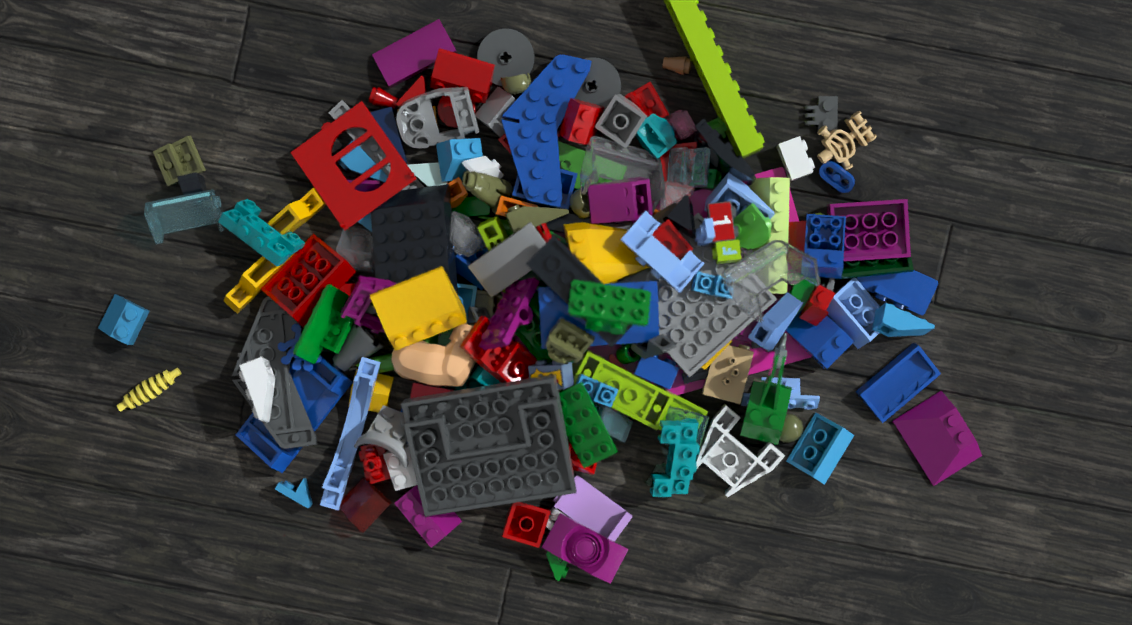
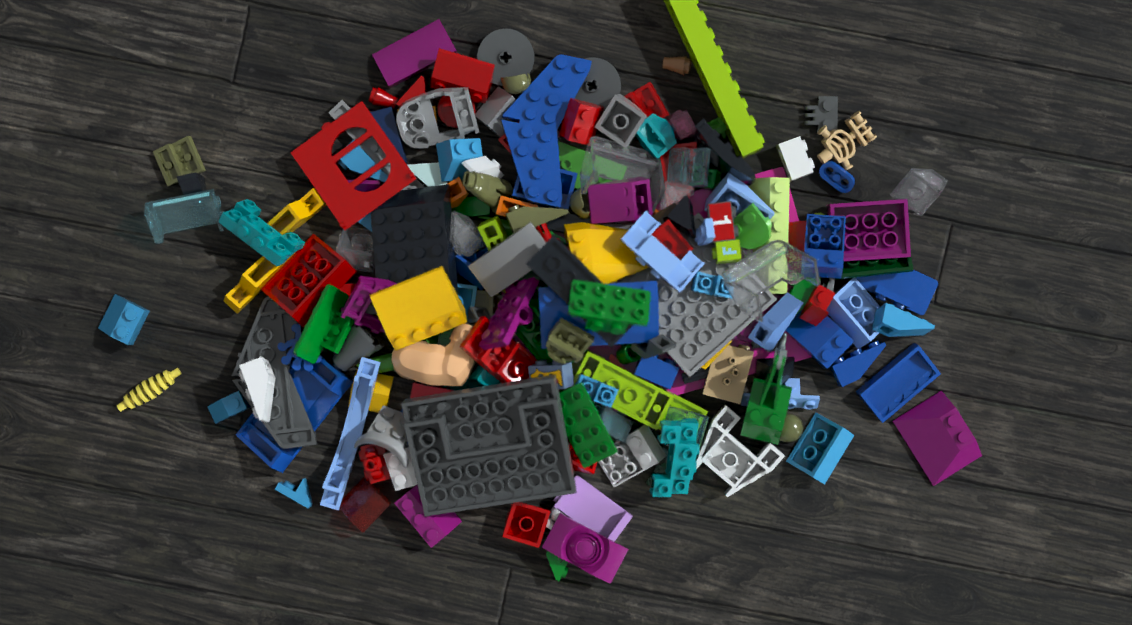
(228, 407): none -> dark azure slope
(633, 456): none -> white slope
(764, 365): none -> black slope
(855, 366): none -> blue slope
(920, 188): none -> clear slope

